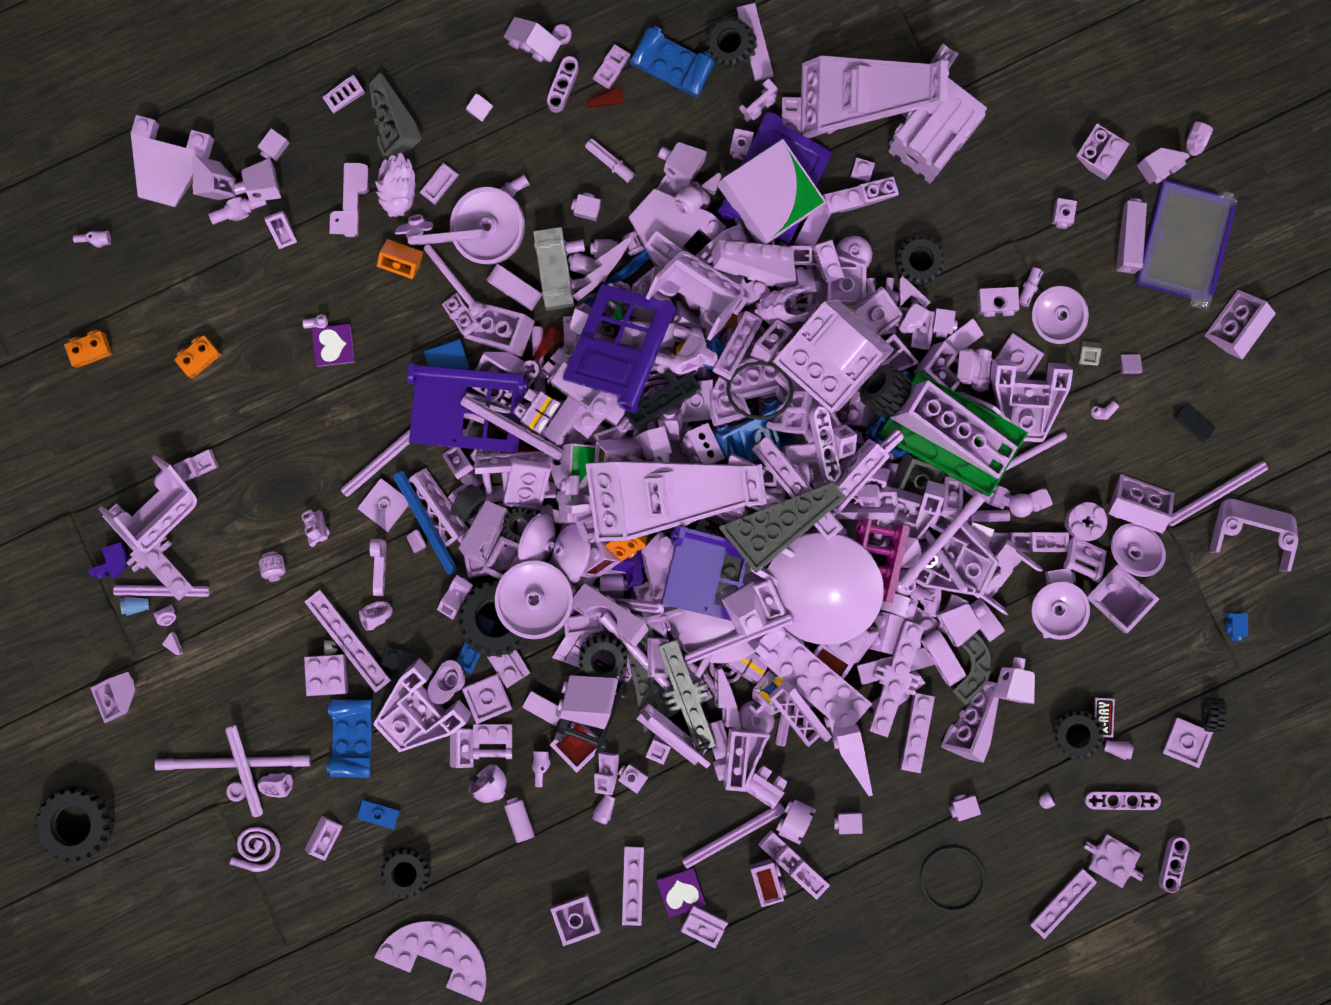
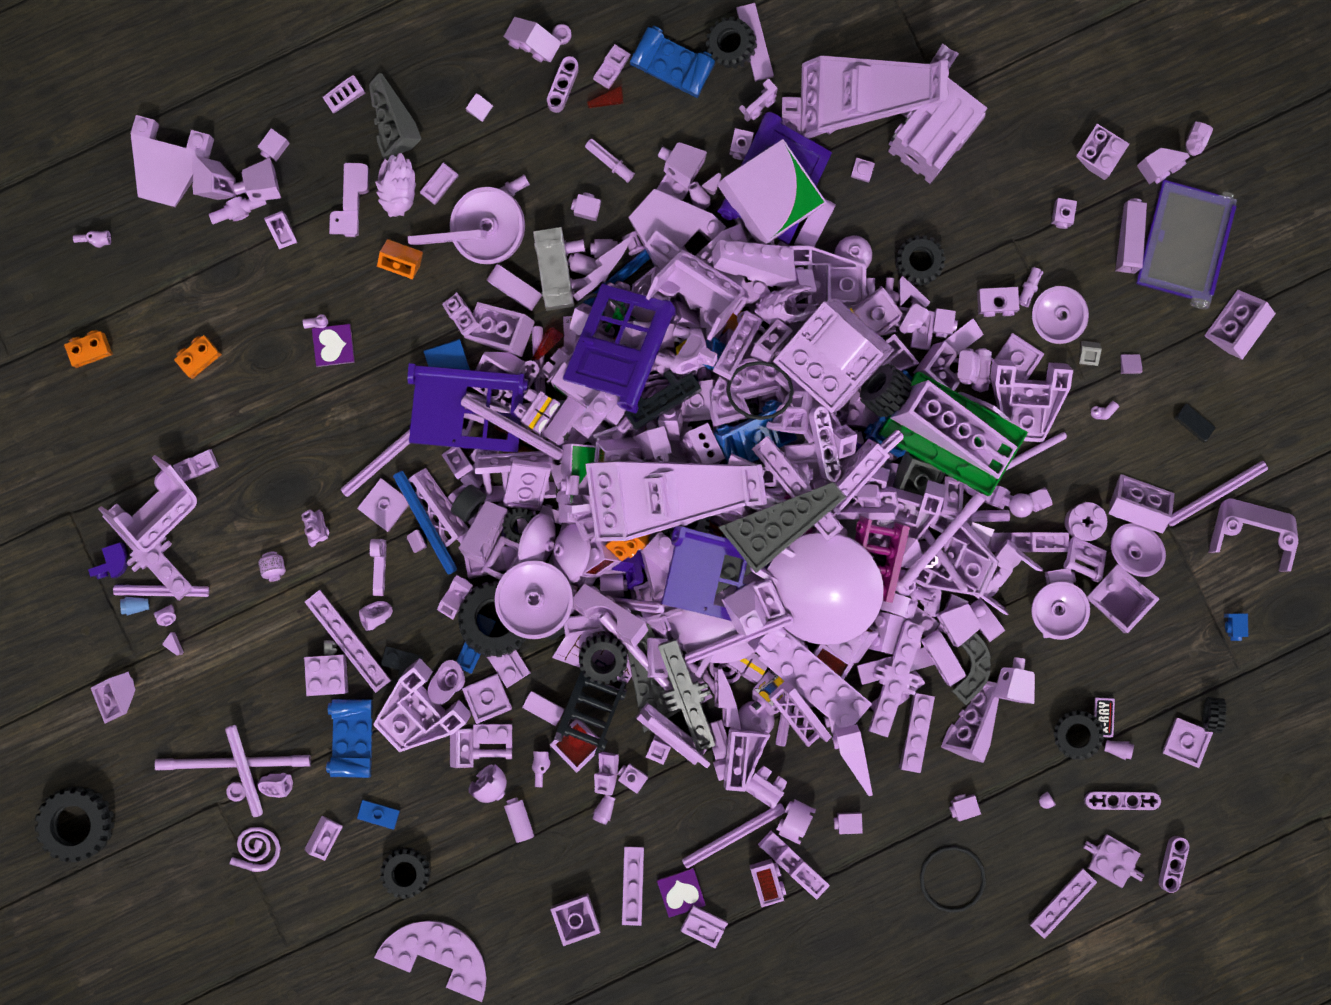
(414, 227): lavender plate -> none
(476, 308): lavender piece -> none
(588, 700): lavender slope -> none
(689, 200): lavender head -> none
(827, 261): lavender brick -> none
(860, 196): lavender slope -> none

